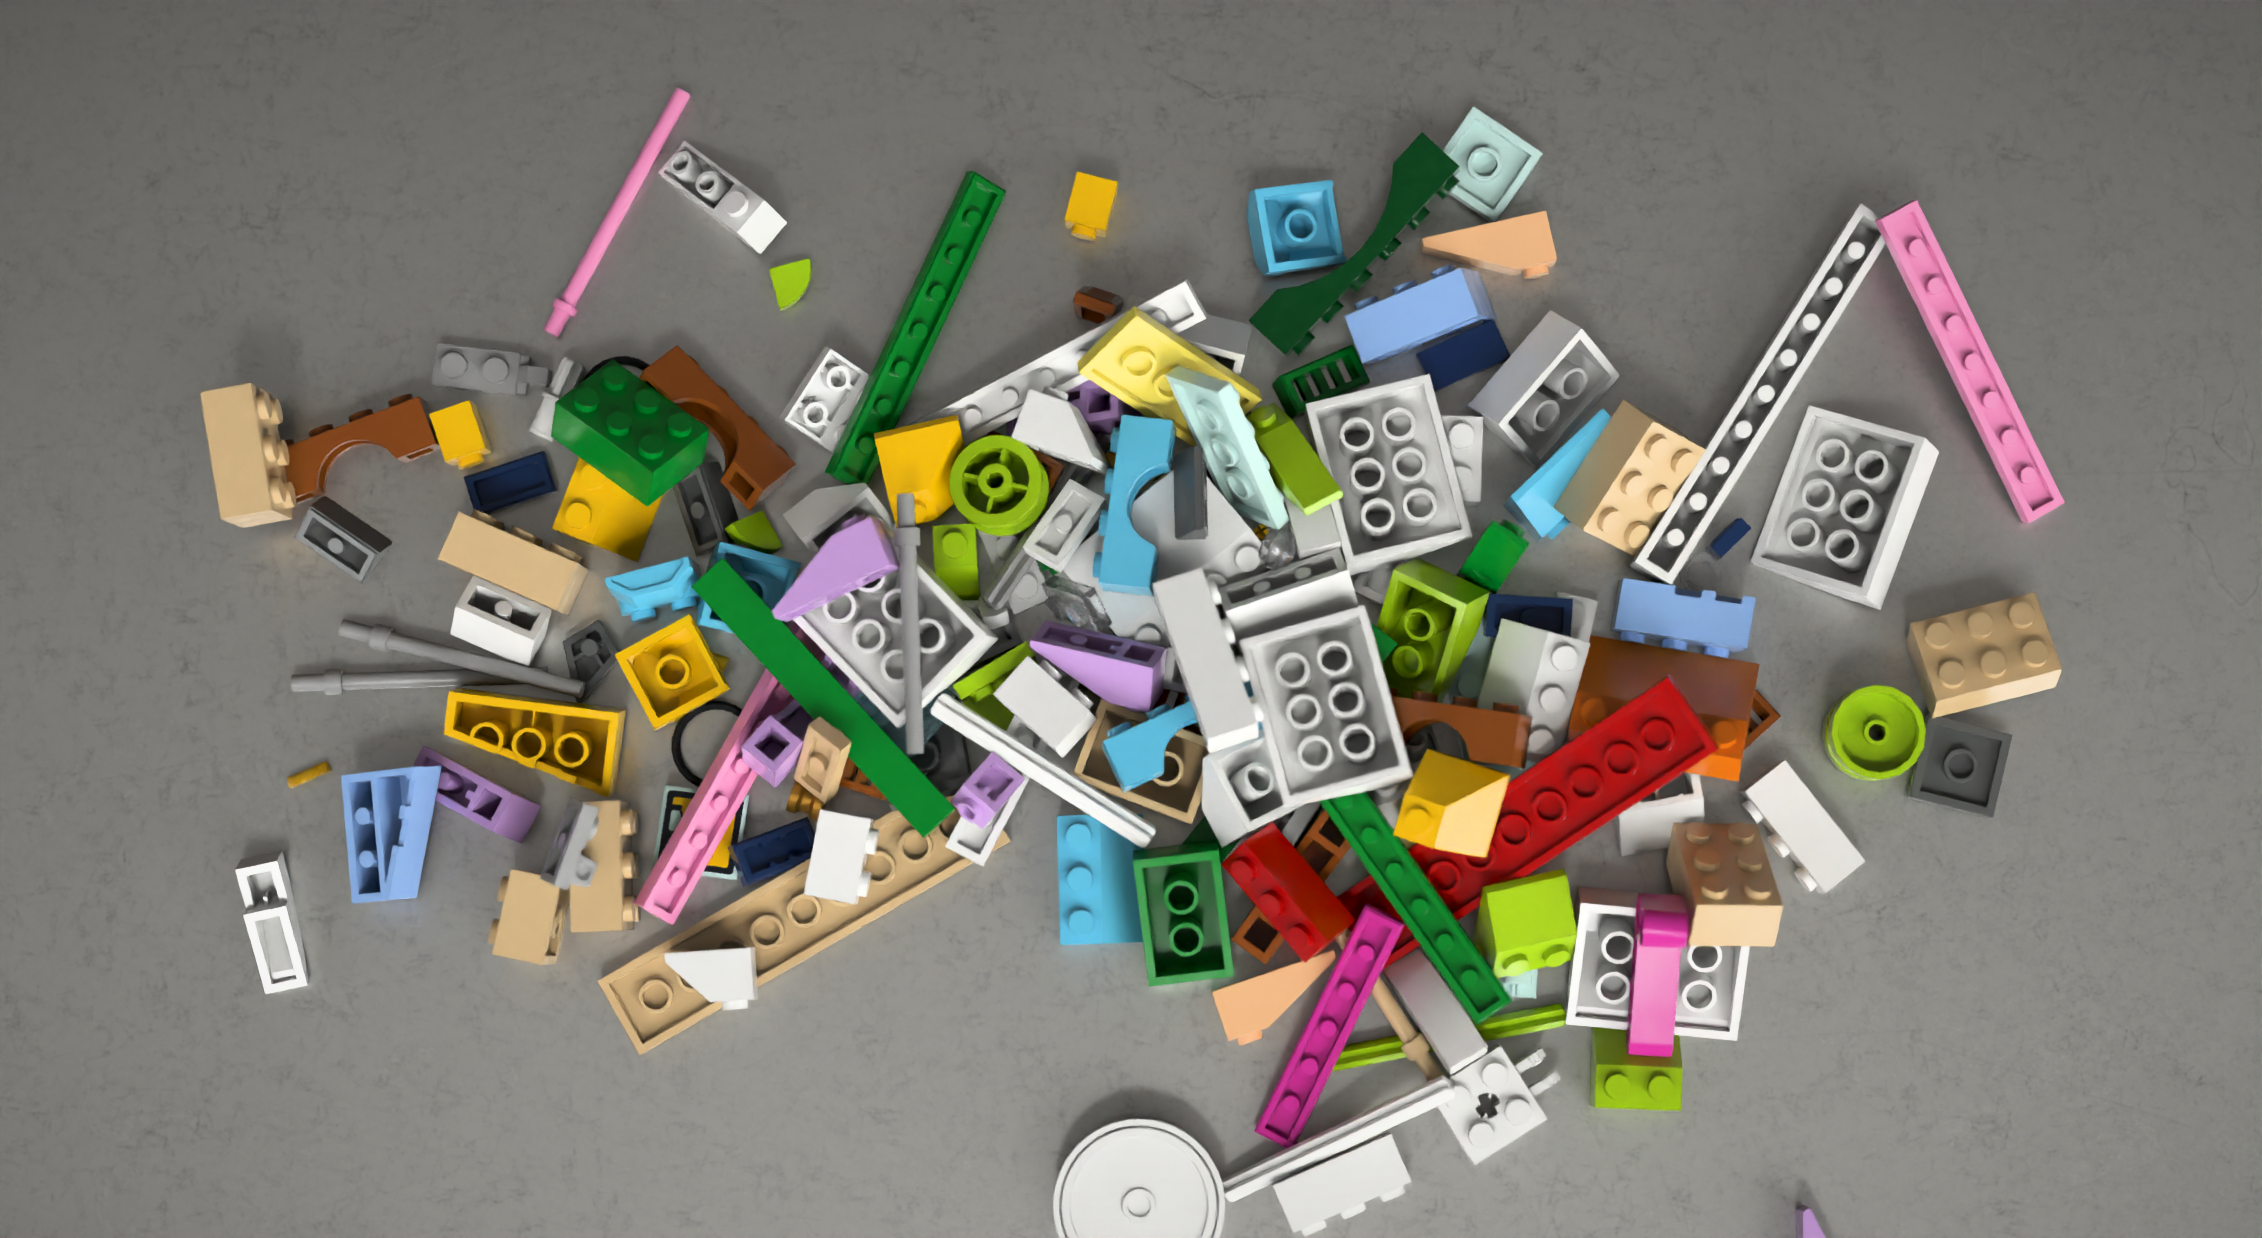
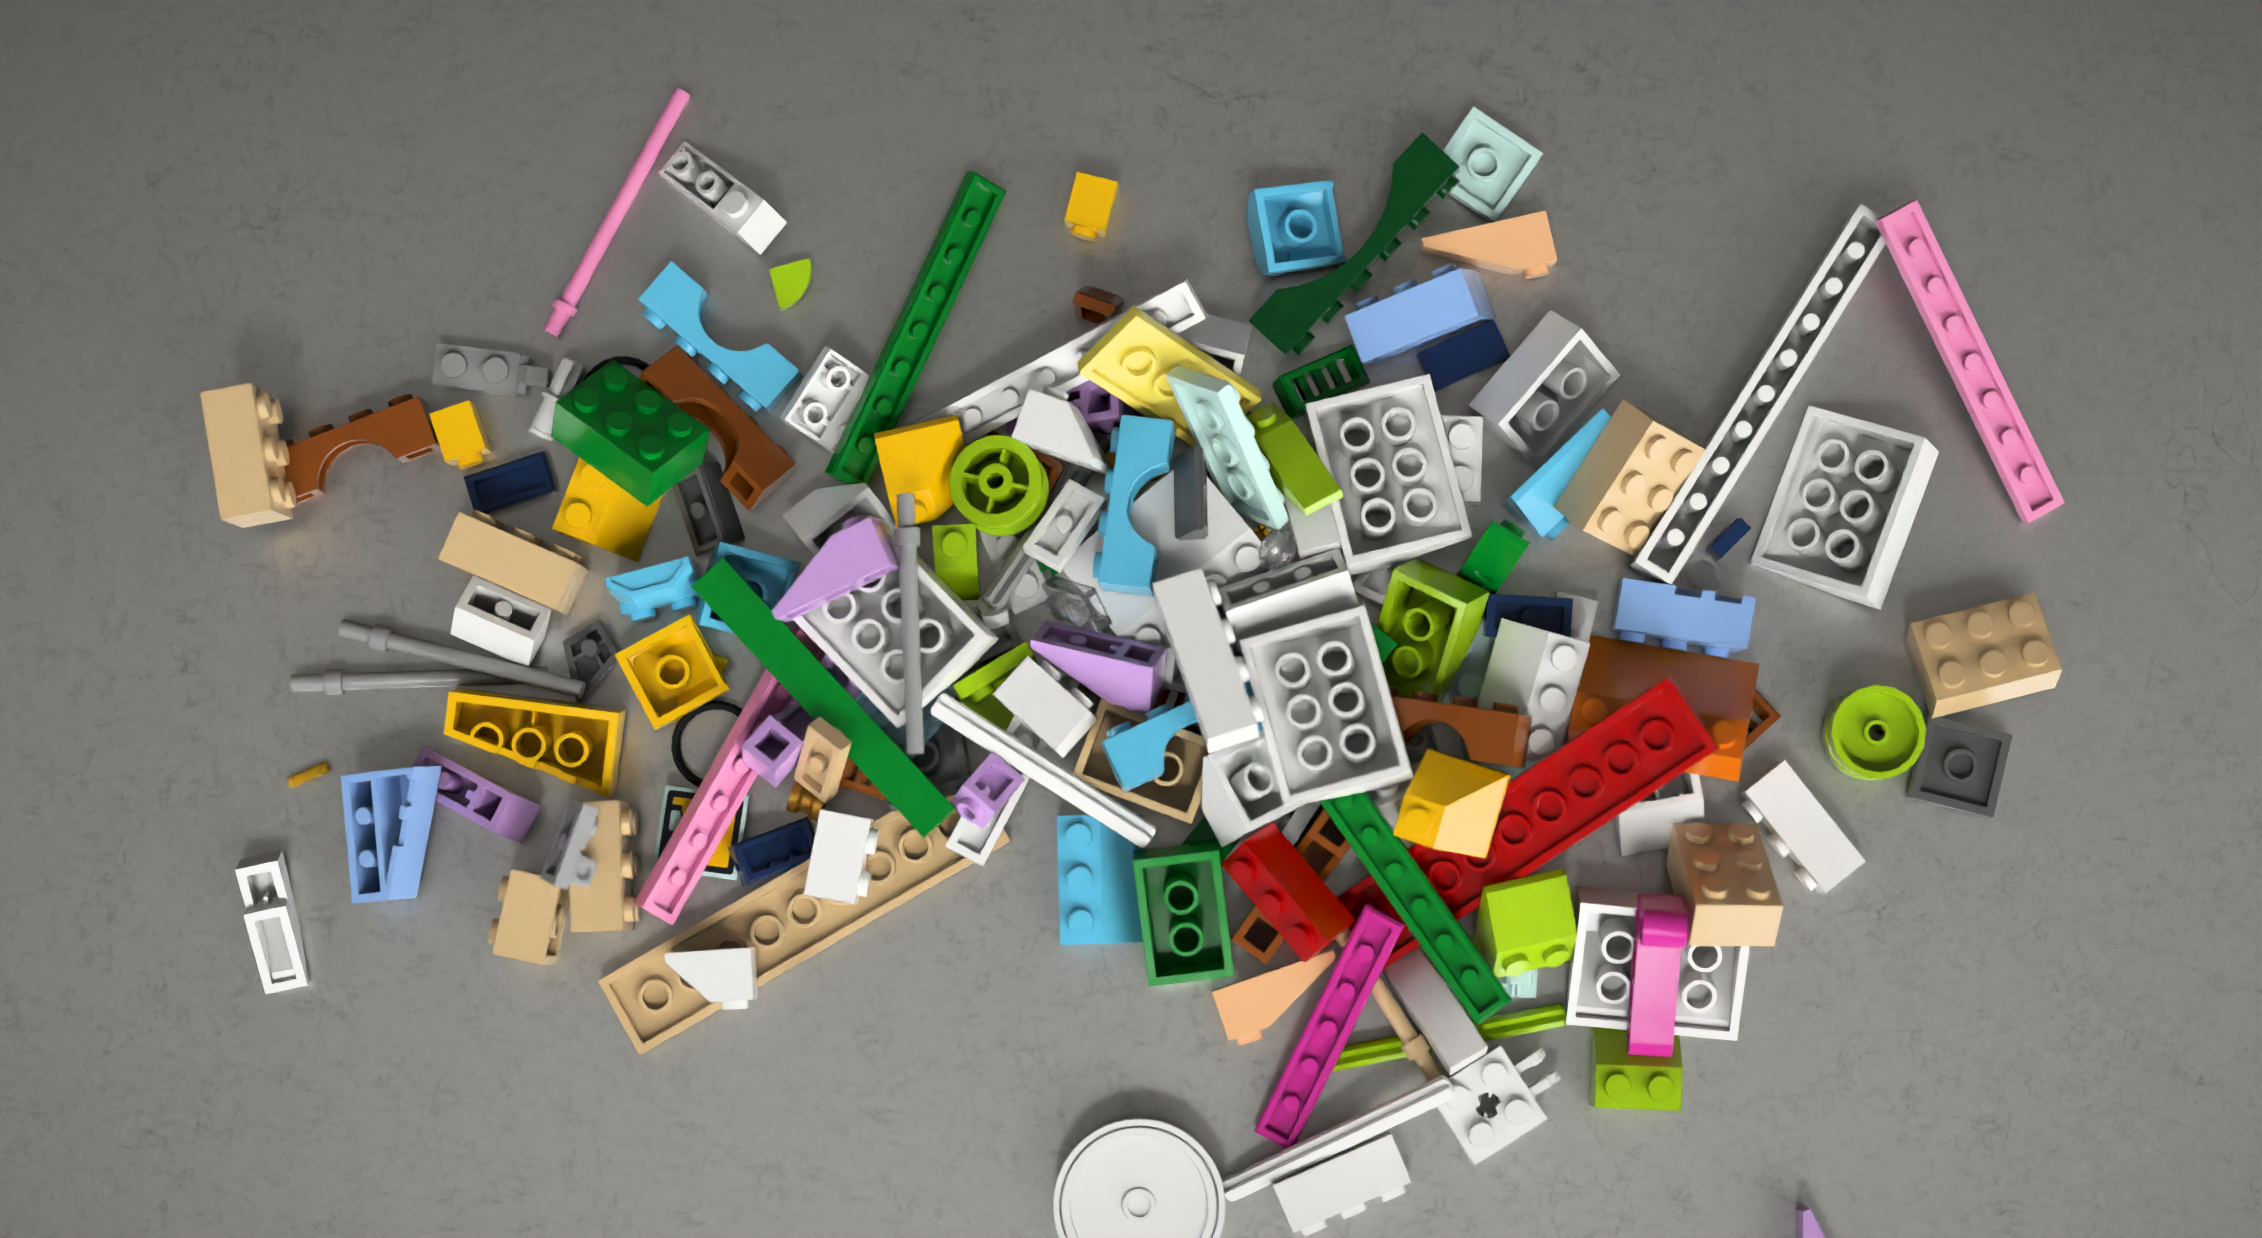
(343, 539): dark grey slope -> none
(755, 533): lime tile -> none
(760, 372): none -> medium azure arch

